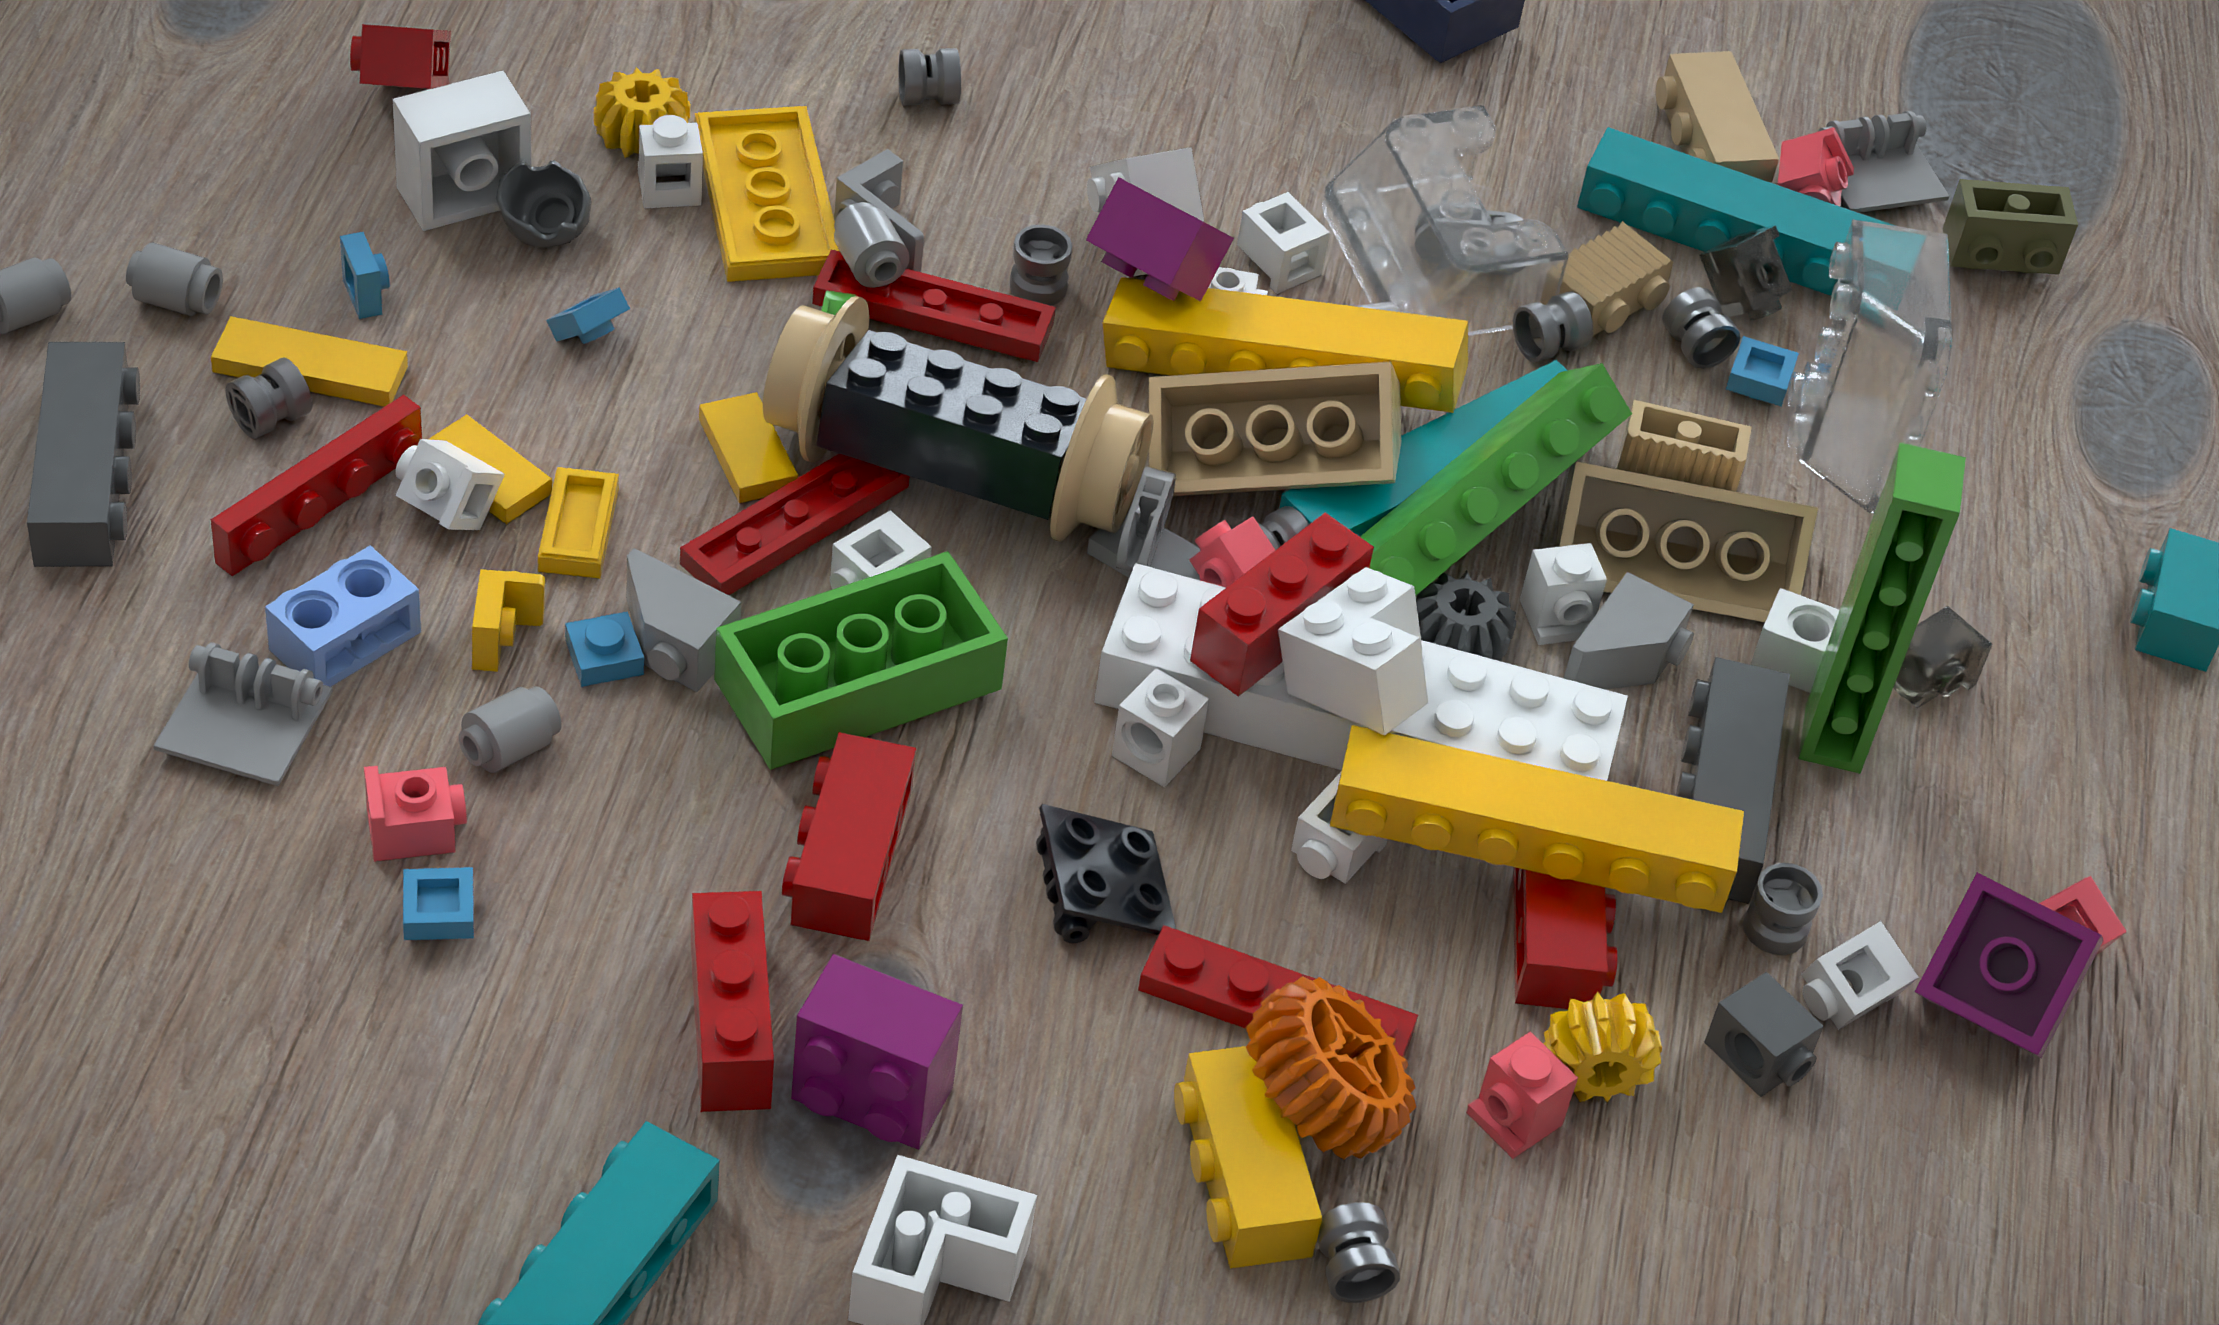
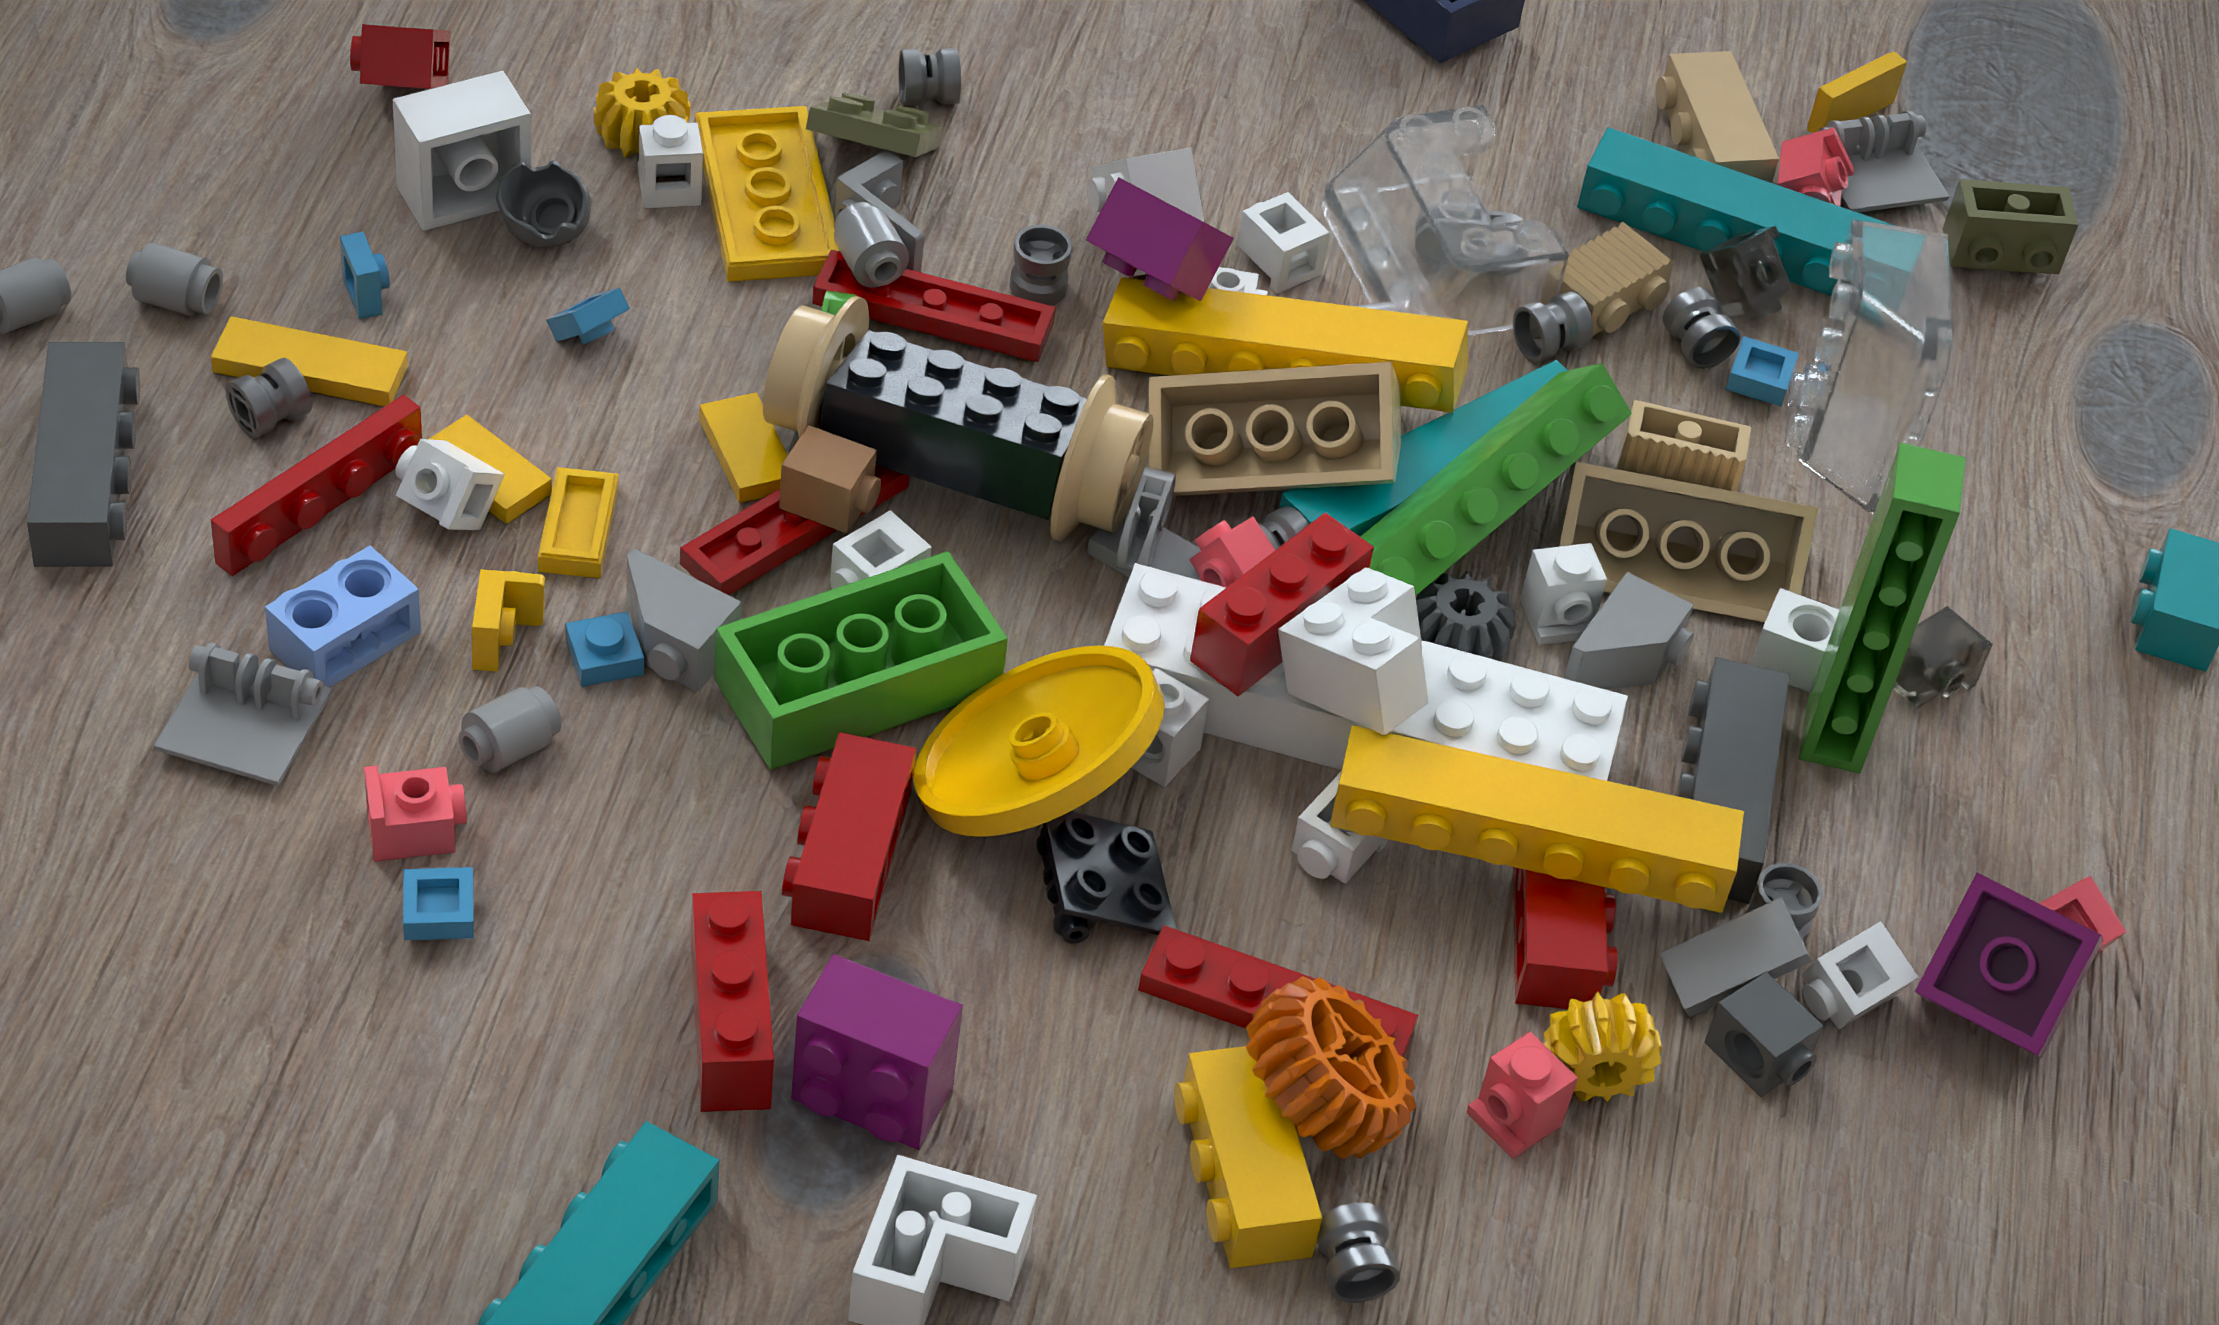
(829, 479): none -> medium nougat brick
(856, 120): none -> olive plate
(1039, 741): none -> yellow dish
(1733, 955): none -> light grey tile
(1858, 92): none -> yellow tile

